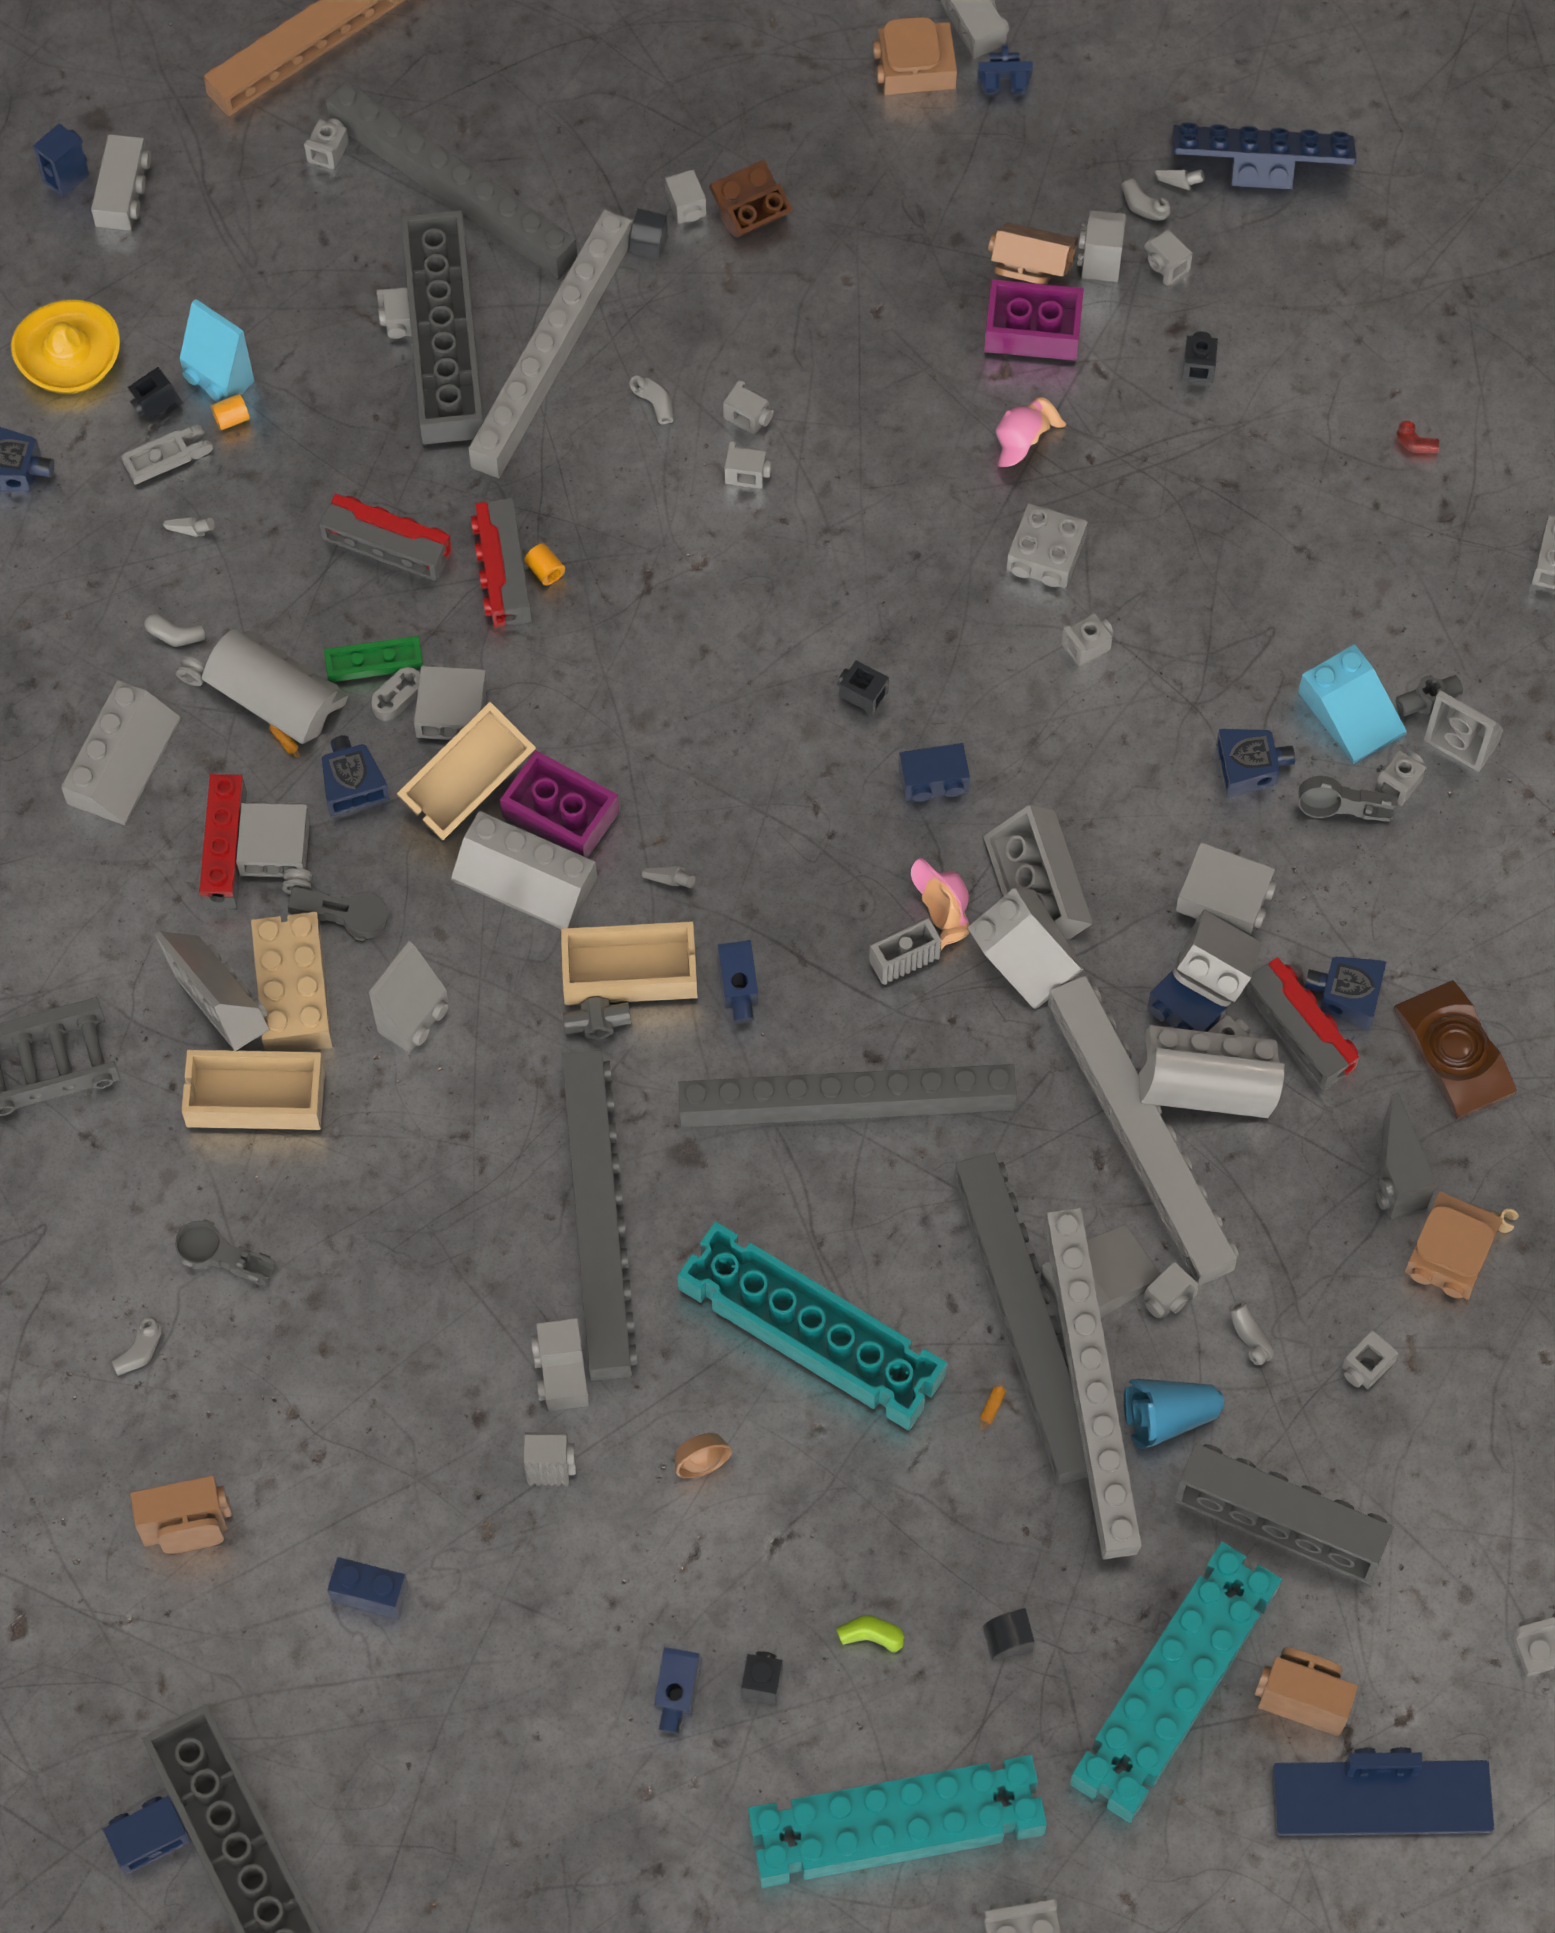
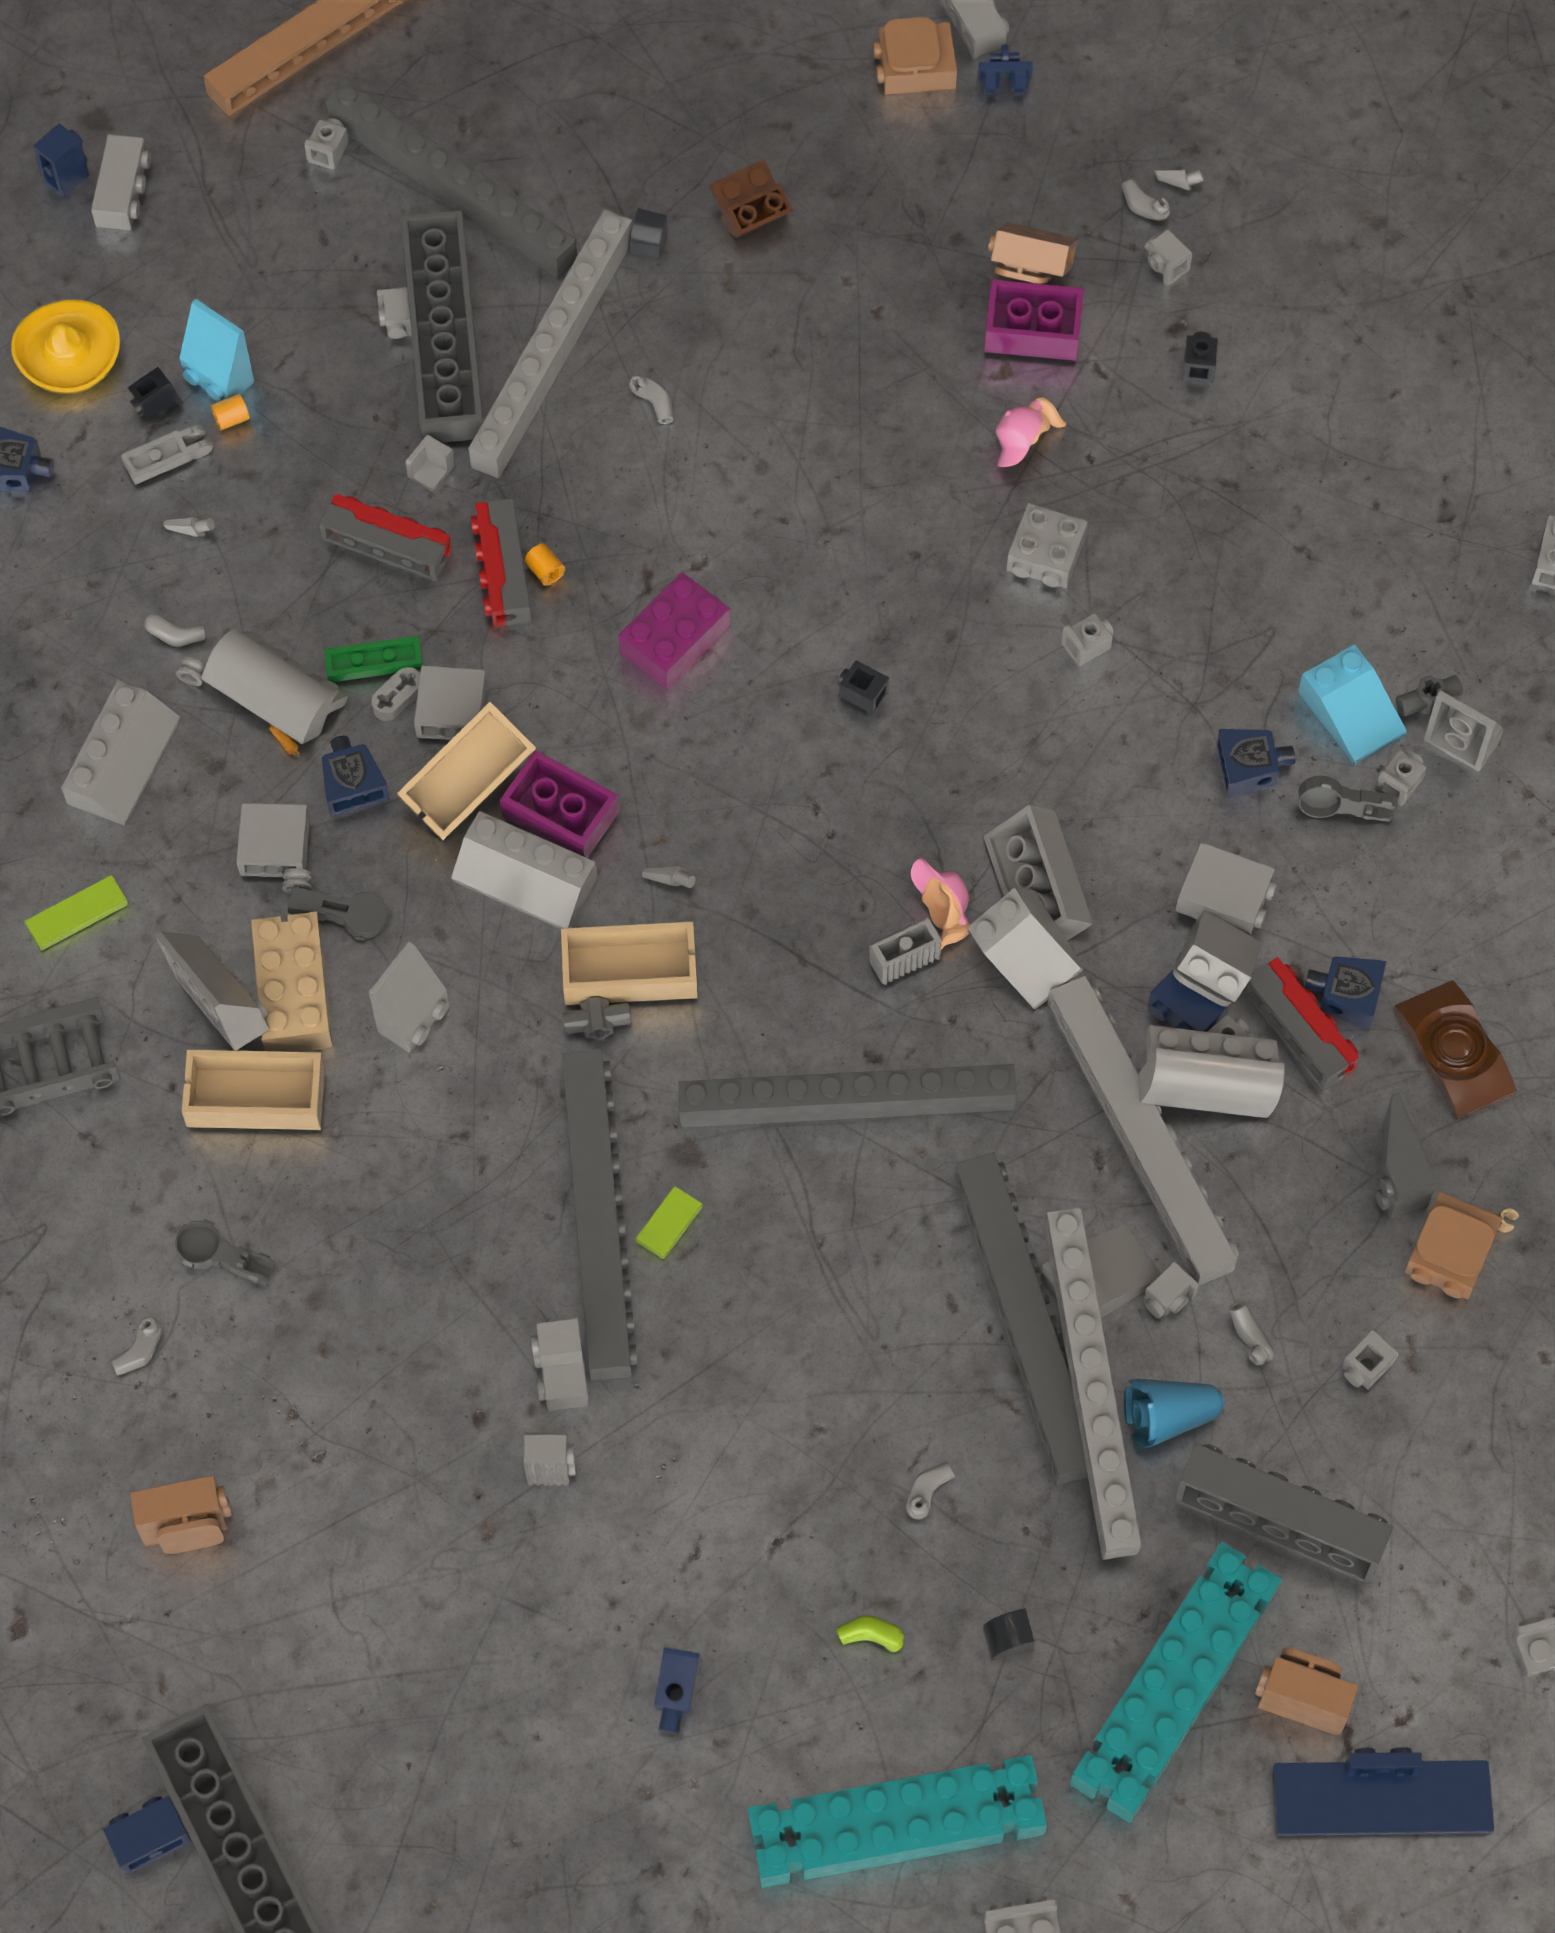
(76, 912): none -> lime tile
(220, 844): red piece -> none
(368, 1587): dark blue brick -> none
(430, 463): none -> light grey panel
(669, 1222): none -> lime tile
(674, 630): none -> magenta brick
(685, 197): light grey brick -> none
(701, 1455): medium nougat hat -> none
(738, 969): dark blue torso -> none
(746, 467): light grey brick -> none
(747, 408): light grey brick -> none
(762, 1678): black brick -> none
(812, 1325): teal brick -> none
(924, 1487): none -> light grey arm
(934, 772): dark blue brick -> none
(992, 1404): light orange piece -> none
(1101, 245): light grey brick -> none
(1263, 156): dark blue bracket -> none
(1412, 441): clear red arm -> none

